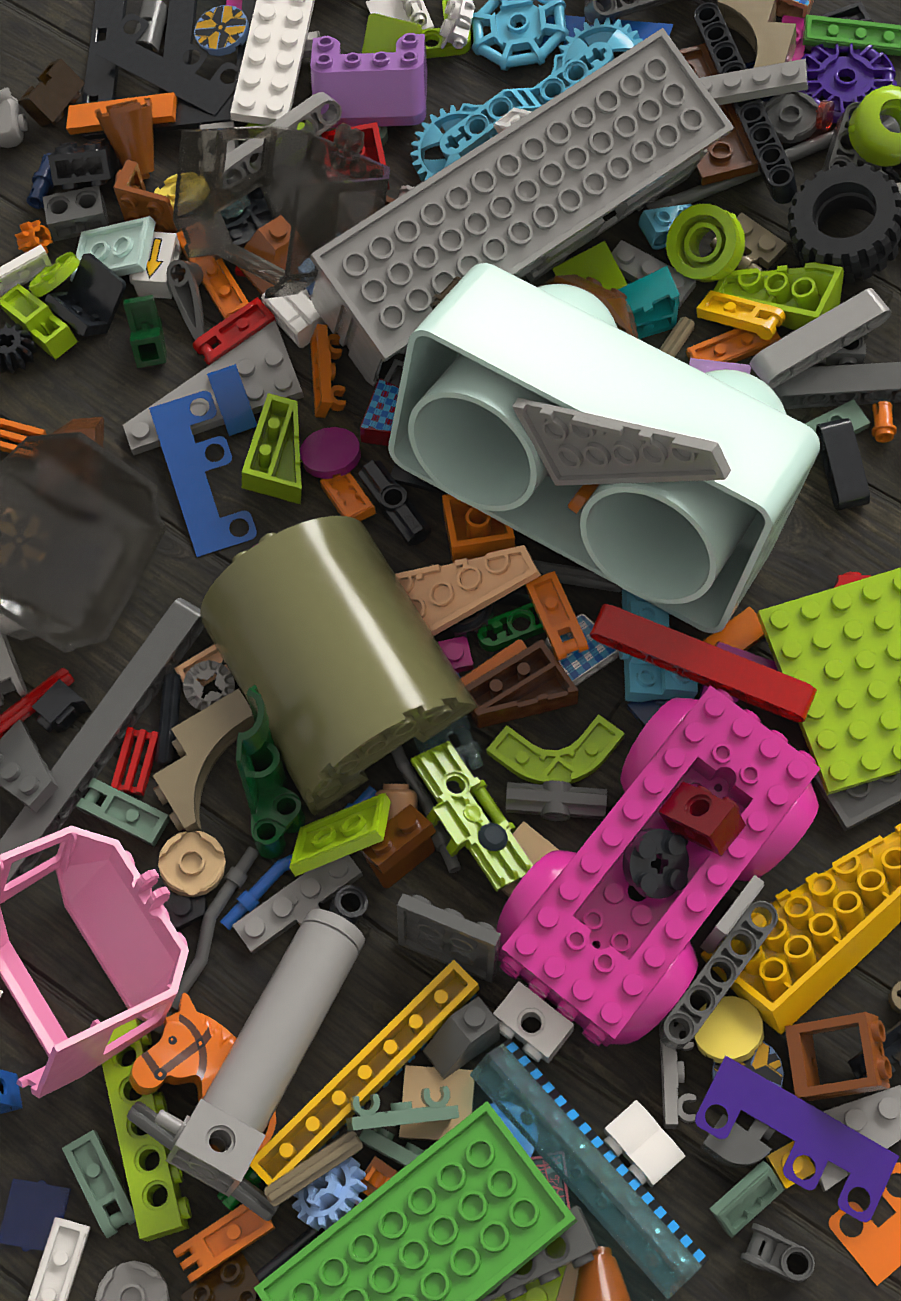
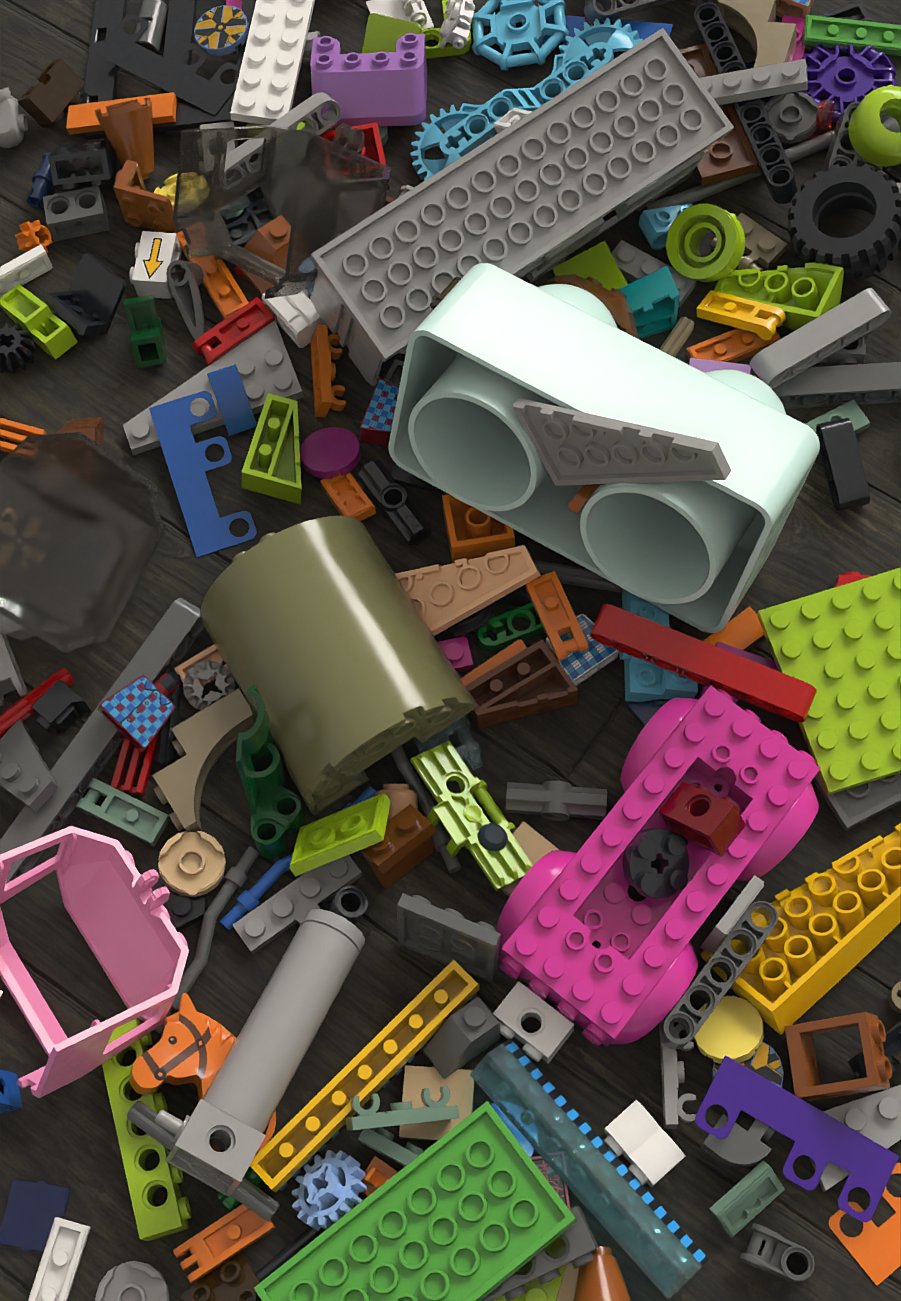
(54, 275): lime tile -> none
(99, 1182): sand green plate -> none
(119, 246): light aqua tile -> none
(140, 709): none -> torso
(313, 1168): dark tan axle -> none
(566, 764): lime plate -> none
(802, 1165): yellow plate -> none
(883, 422): orange pin -> none

